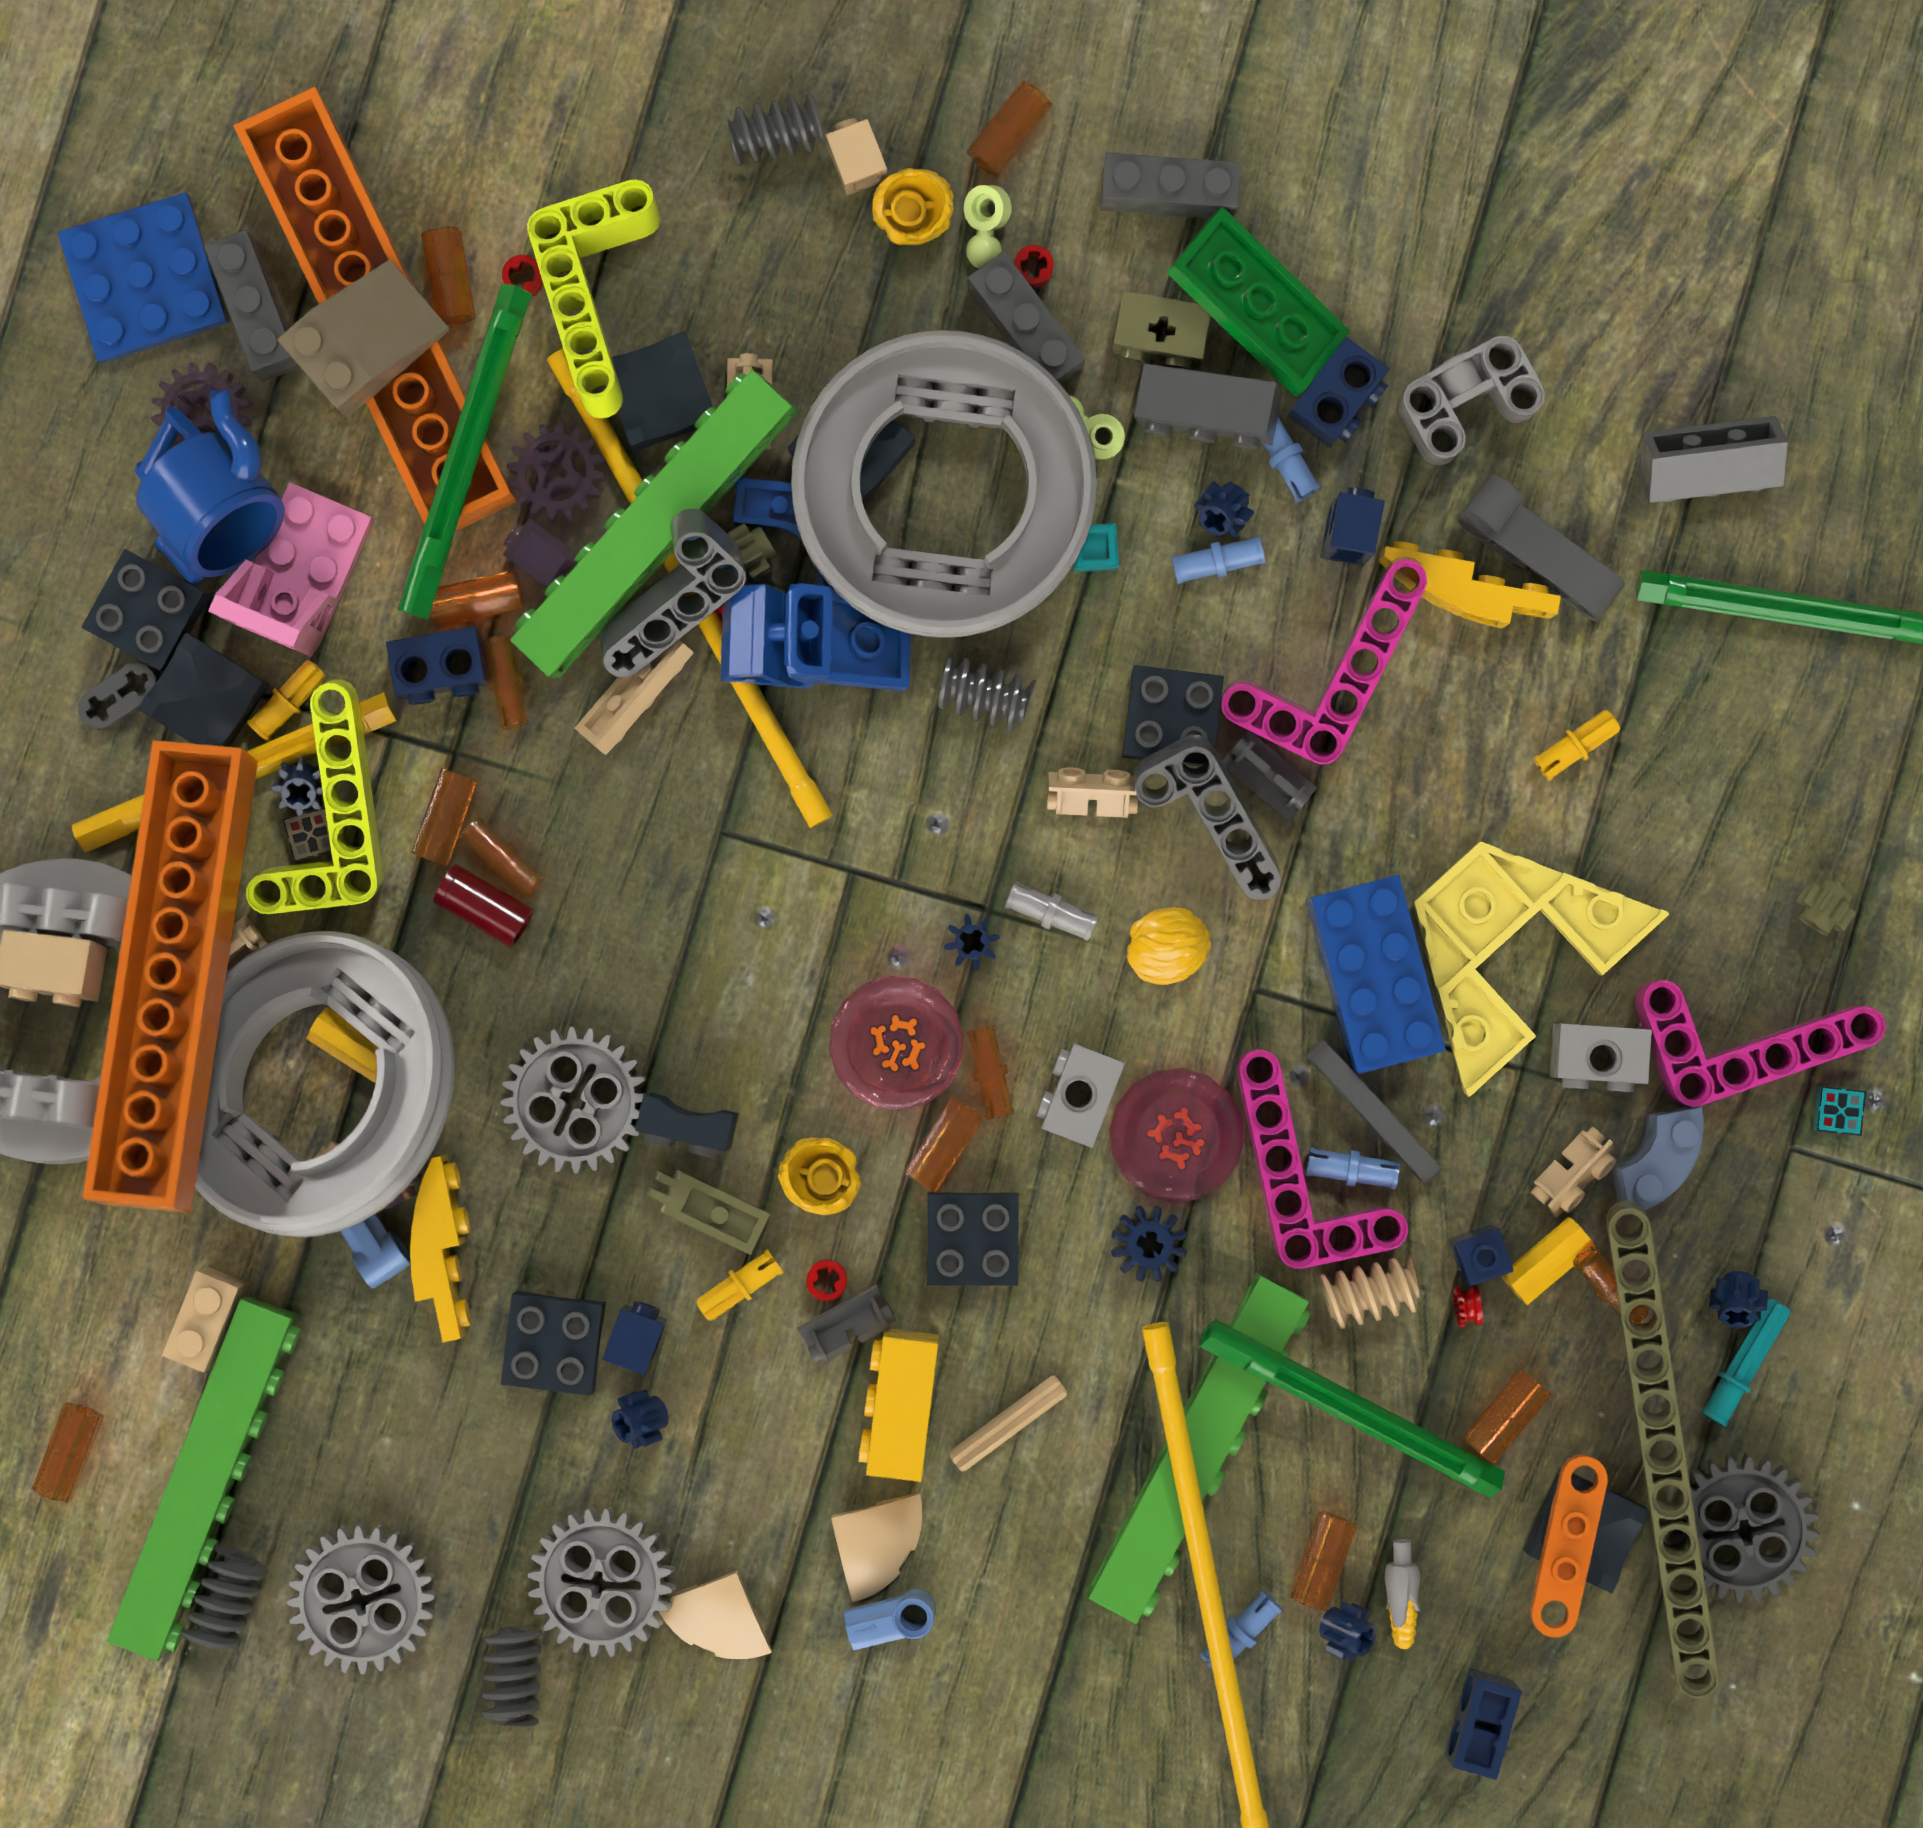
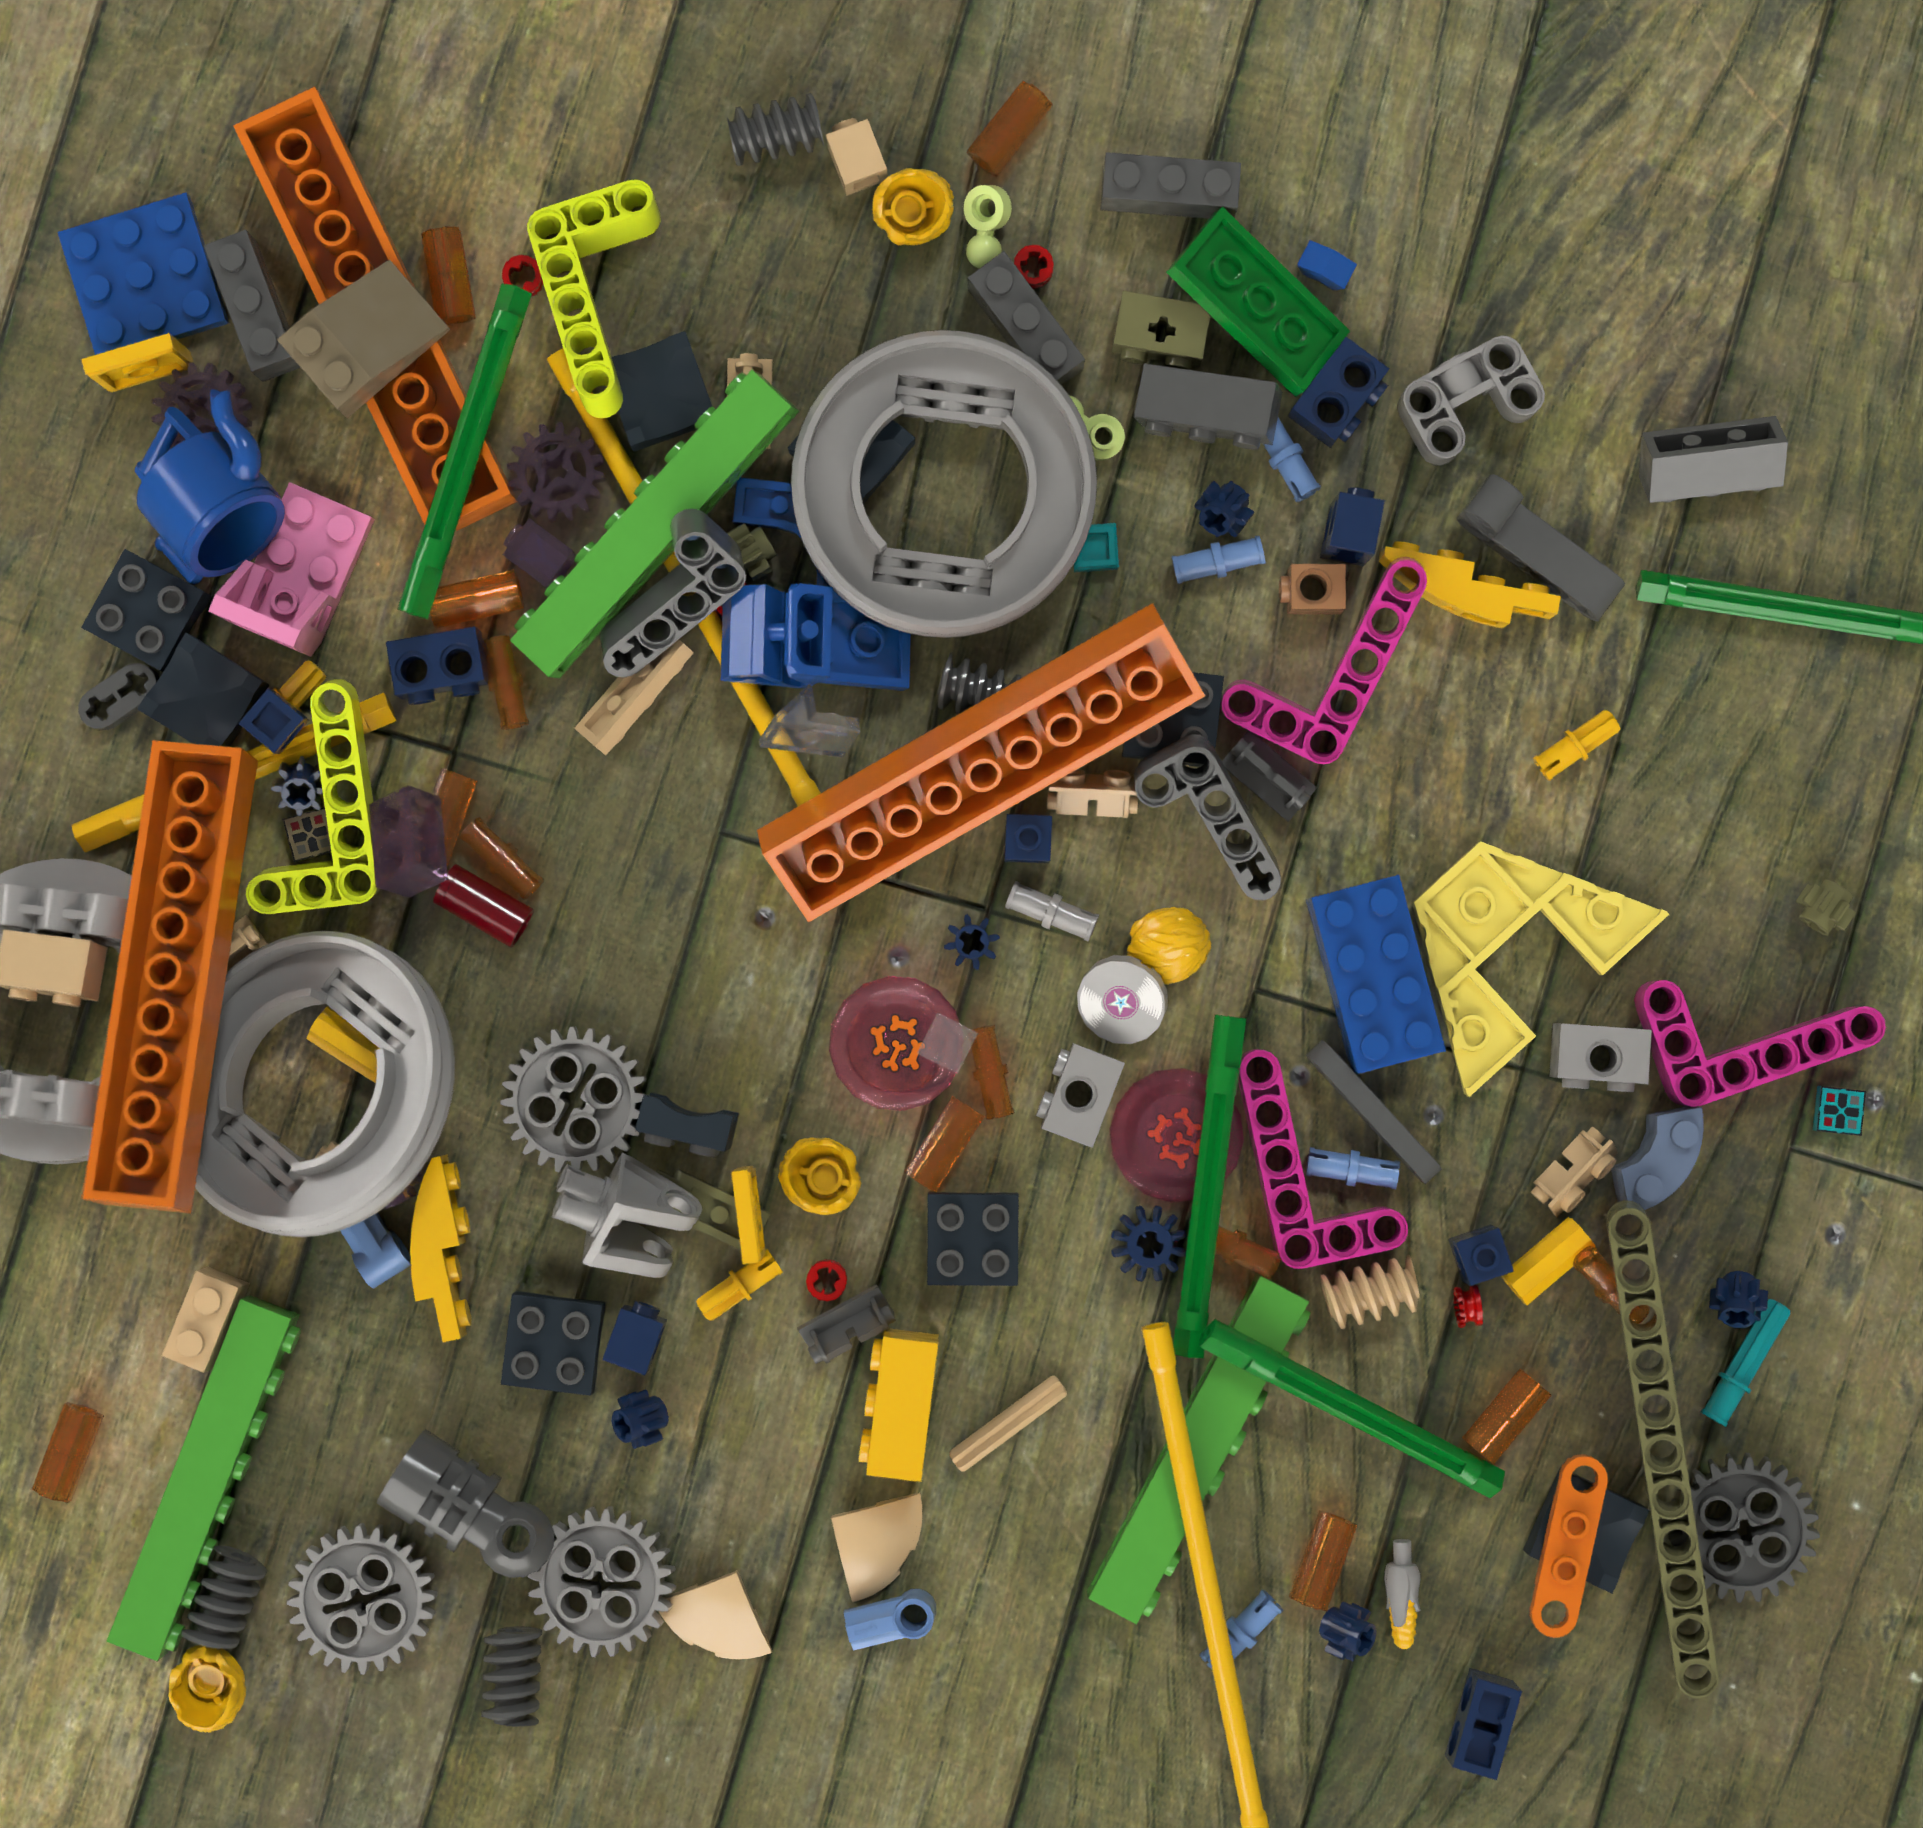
(137, 362): none -> yellow tile
(207, 1688): none -> yellow hair
(273, 721): none -> dark blue brick
(408, 841): none -> brick
(461, 1504): none -> dark grey cylinder
(615, 1206): none -> light grey piece
(748, 1214): none -> yellow tile
(804, 730): none -> clear slope
(947, 1043): none -> clear tile
(979, 763): none -> orange brick
(1028, 838): none -> dark blue brick
(1122, 999): none -> tile
(1209, 1183): none -> green piece
(1237, 1249): none -> clear orange pin
(1326, 266): none -> blue piece
(1333, 582): none -> medium nougat brick

